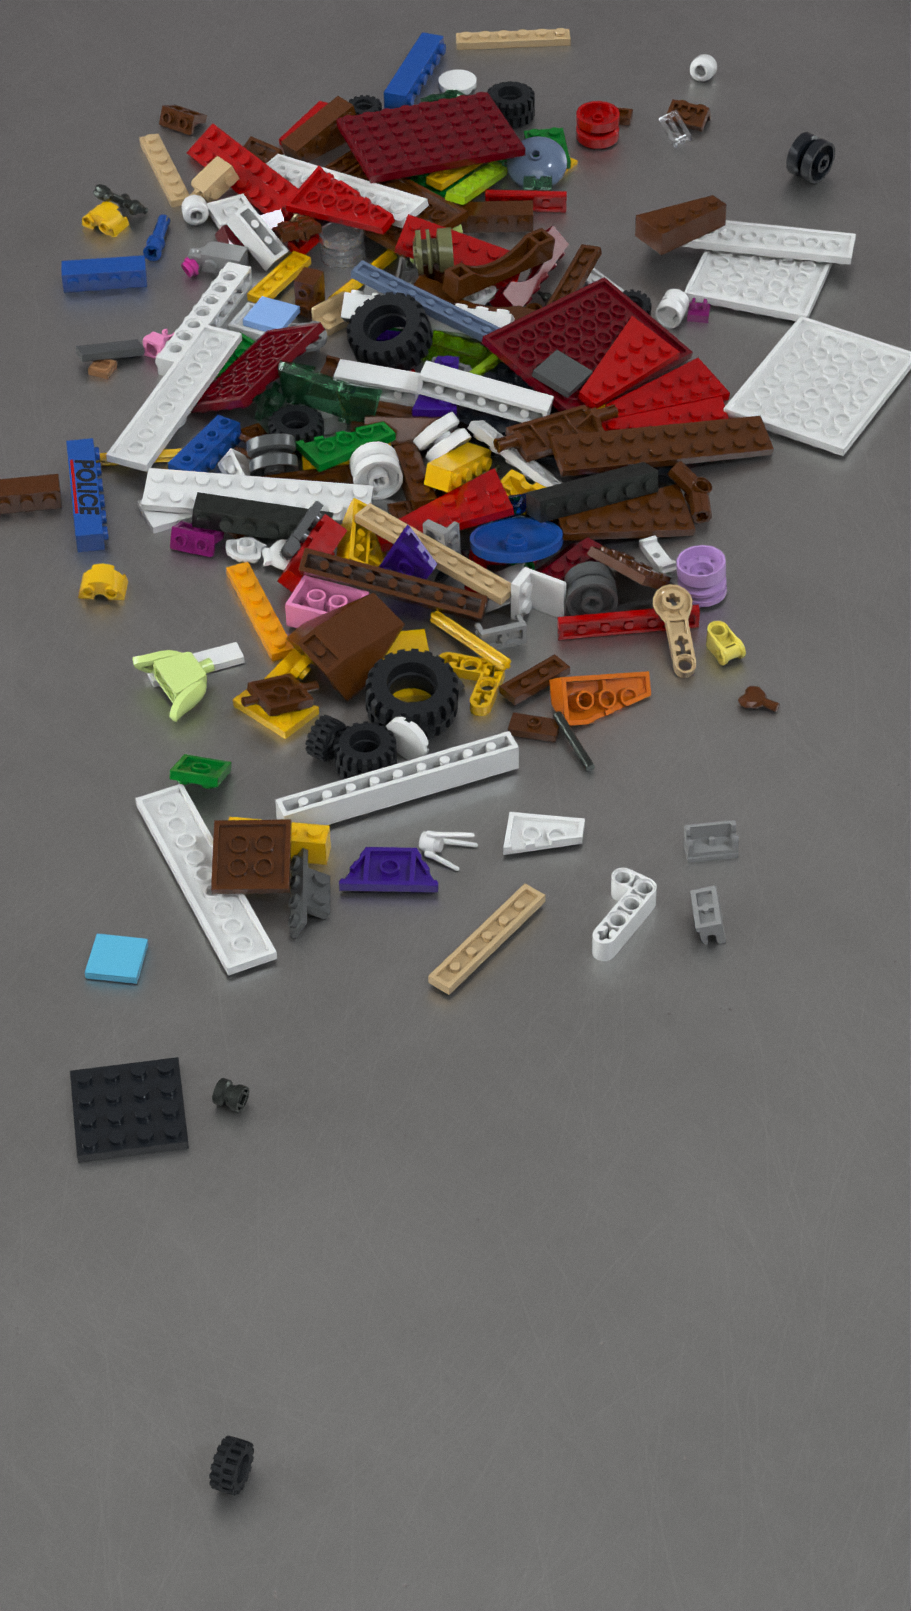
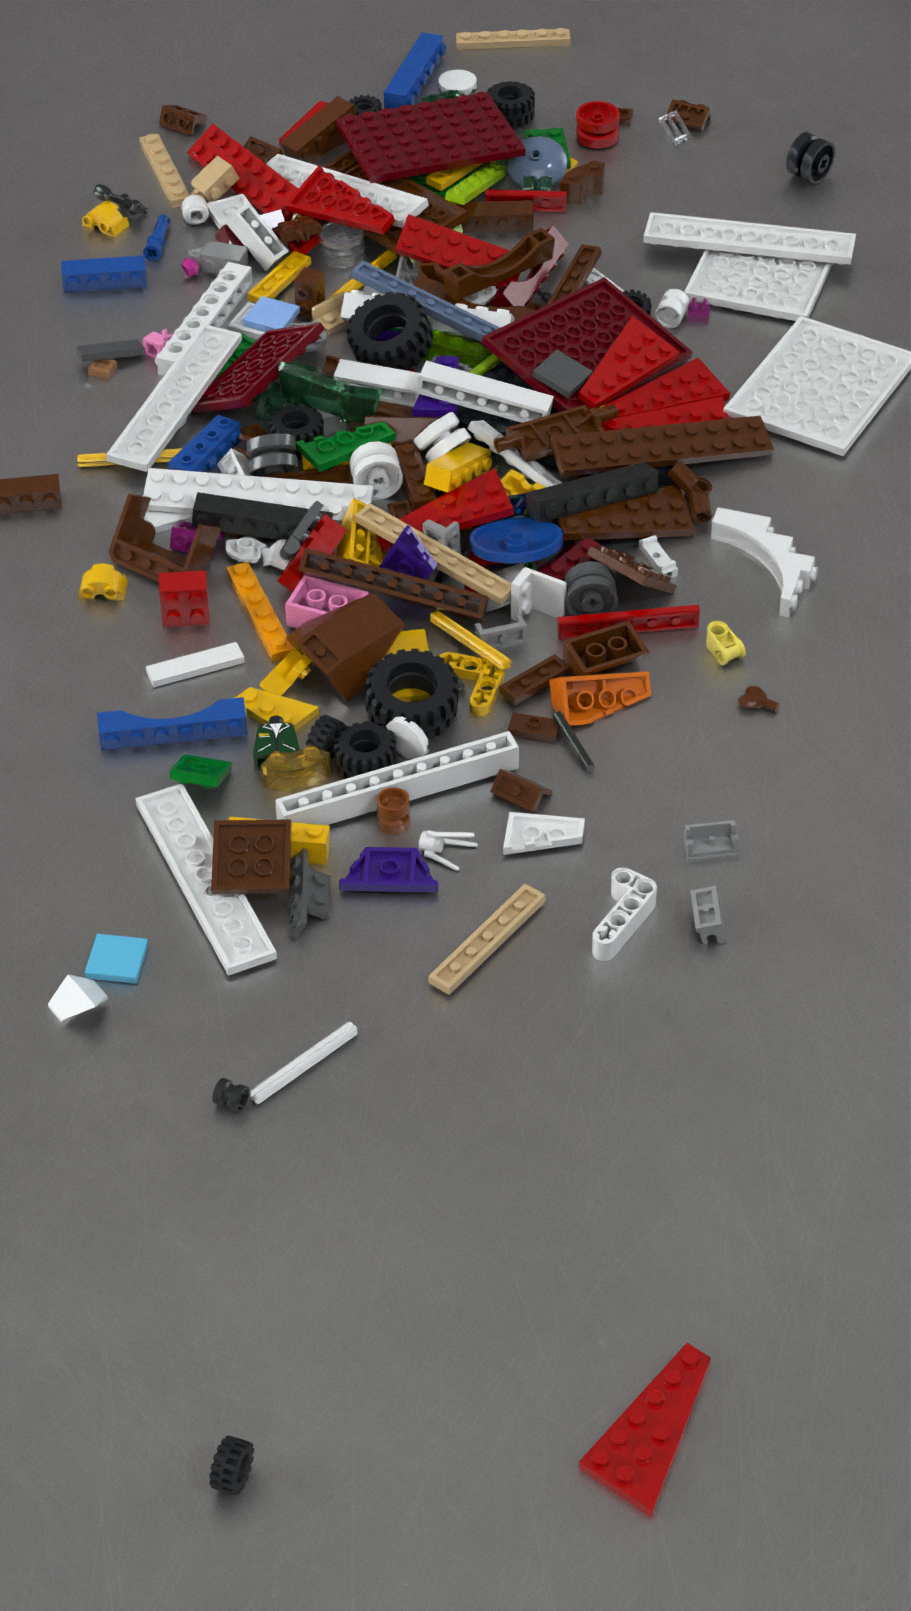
(75, 997): none -> white slope
(85, 495): blue brick -> none
(126, 730): none -> blue arch
(128, 1110): black plate -> none
(135, 549): none -> reddish brown windscreen
(179, 676): yellowish green torso -> none
(184, 598): none -> red brick
(273, 737): none -> dark green torso
(280, 694): reddish brown plate -> none
(295, 769): none -> clear yellow brick
(302, 1063): none -> white axle
(393, 811): none -> dark orange wheel
(433, 250): olive wheel -> none
(519, 790): none -> reddish brown panel
(583, 182): none -> reddish brown brick
(603, 649): none -> reddish brown slope
(644, 1440): none -> red wing
(676, 624): tan beam -> none
(680, 223): reddish brown wedge -> none
(703, 68): white head -> none
(703, 574): lavender wheel -> none
(775, 551): none -> white arch

